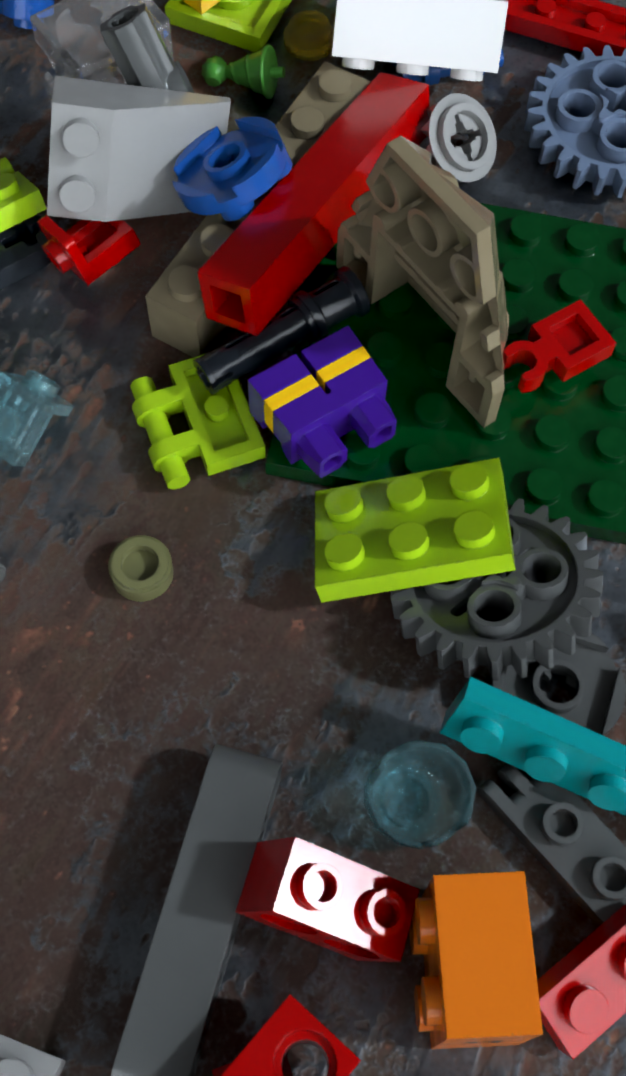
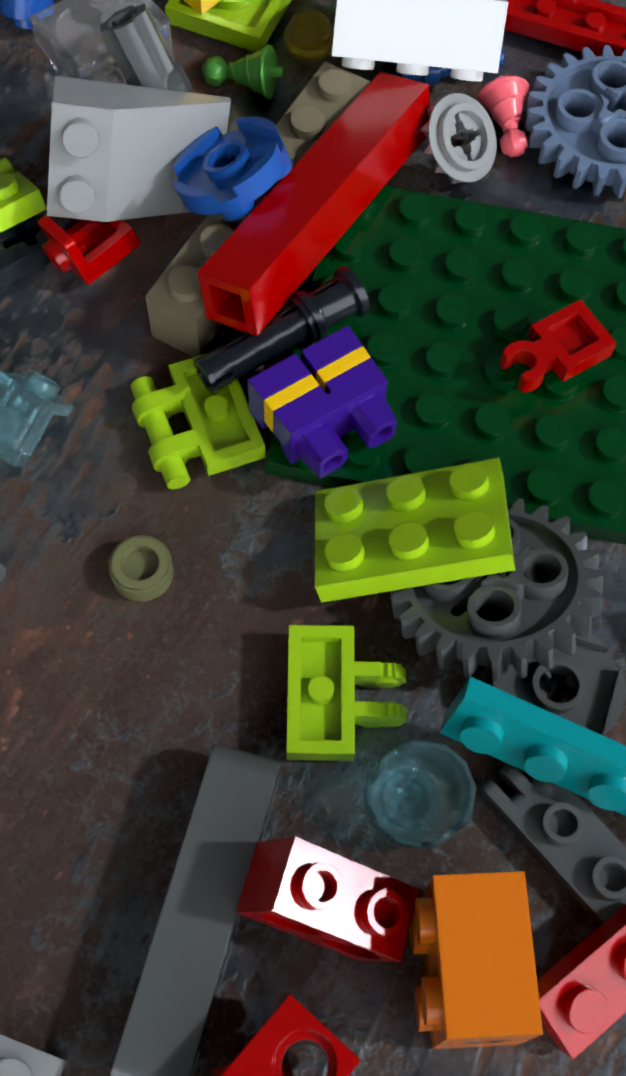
(323, 693): none -> lime hinge
(445, 245): dark tan wedge -> none
(505, 102): none -> coral piece

